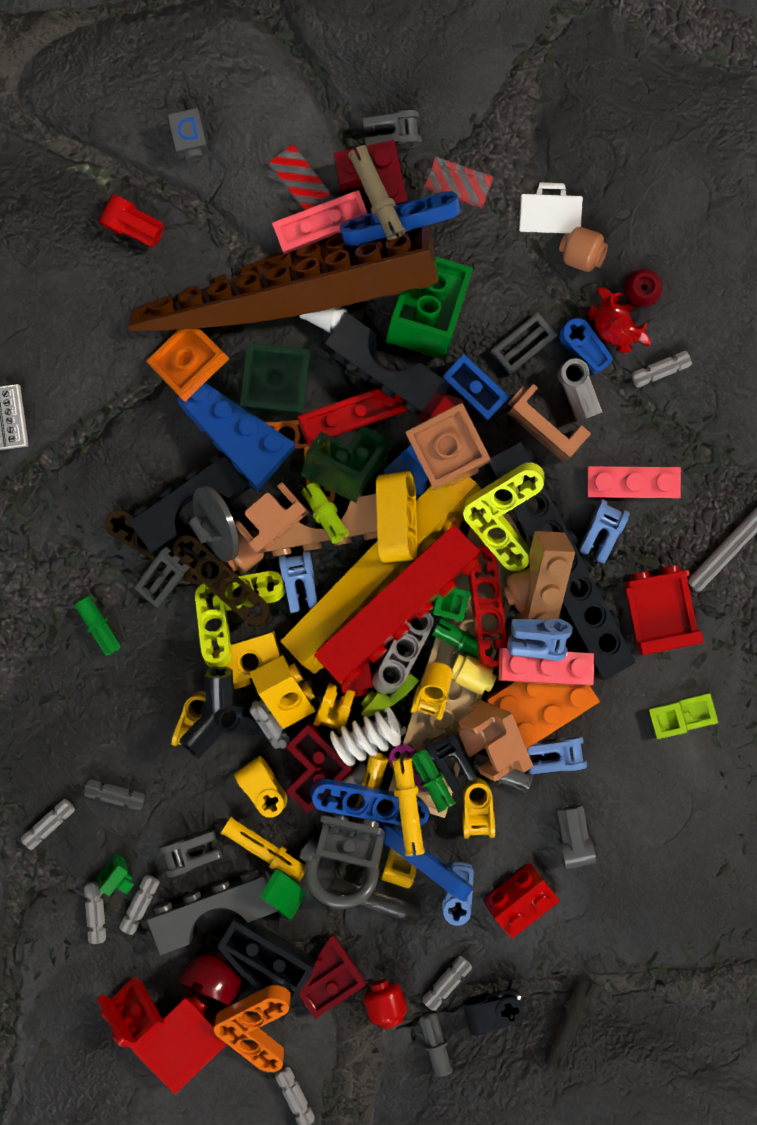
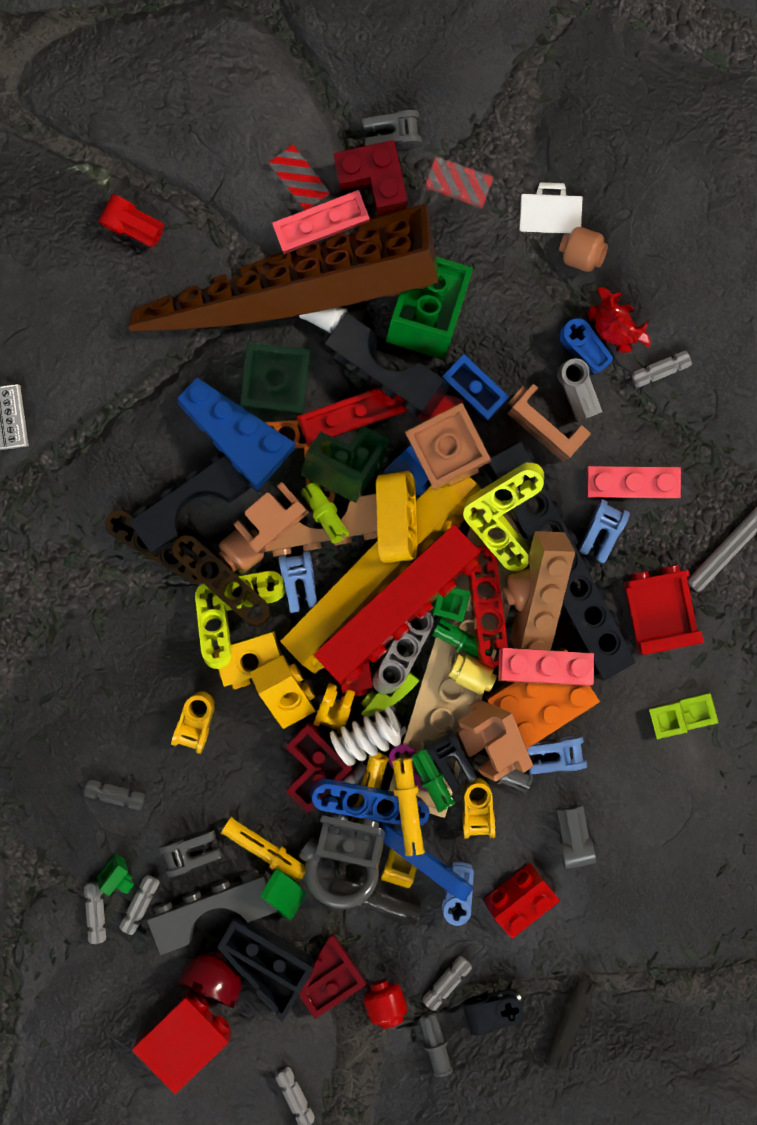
(47, 824): light grey axle -> none
(97, 626): green axle -> none
(131, 1015): red bracket -> none
(172, 564): dark grey tile -> none
(187, 361): orange tile -> none
(189, 134): dark grey brick -> none
(214, 524): dark grey shield -> none
(218, 713): black piece -> none
(236, 1025): orange beam -> none
(260, 782): yellow piece -> none
(269, 724): light grey axle -> none
(382, 205): dark tan pin -> none
(411, 214): blue beam -> none
(433, 690): yellow piece -> none
(503, 360): dark grey tile -> none
(539, 638): medium blue piece -> none
(640, 297): dark red plate -> none

